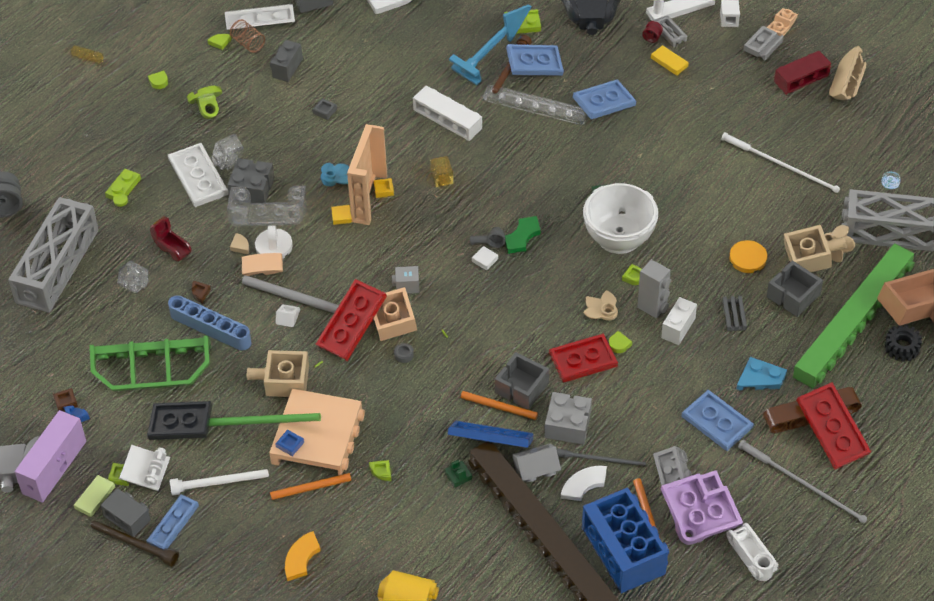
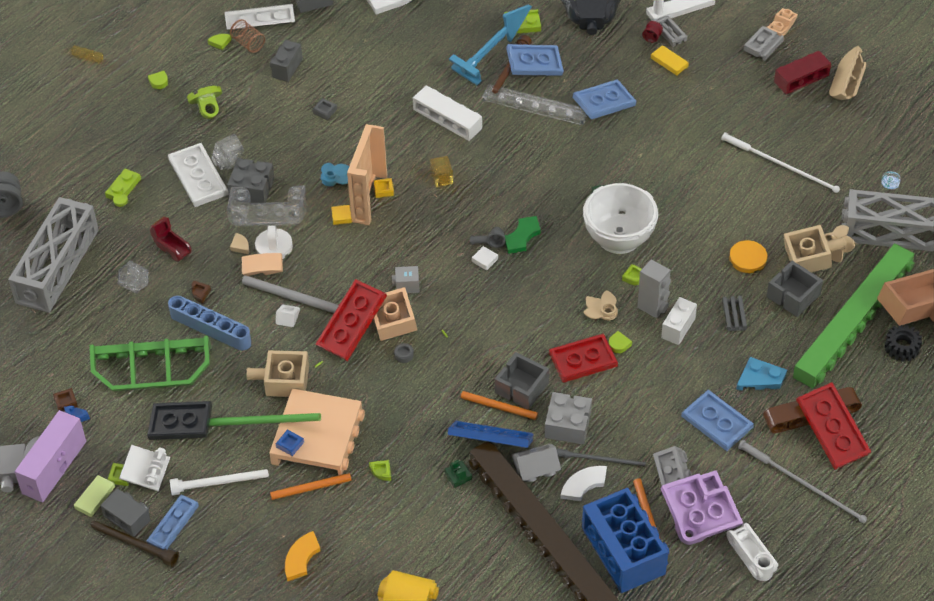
(729, 13): white brick -> none

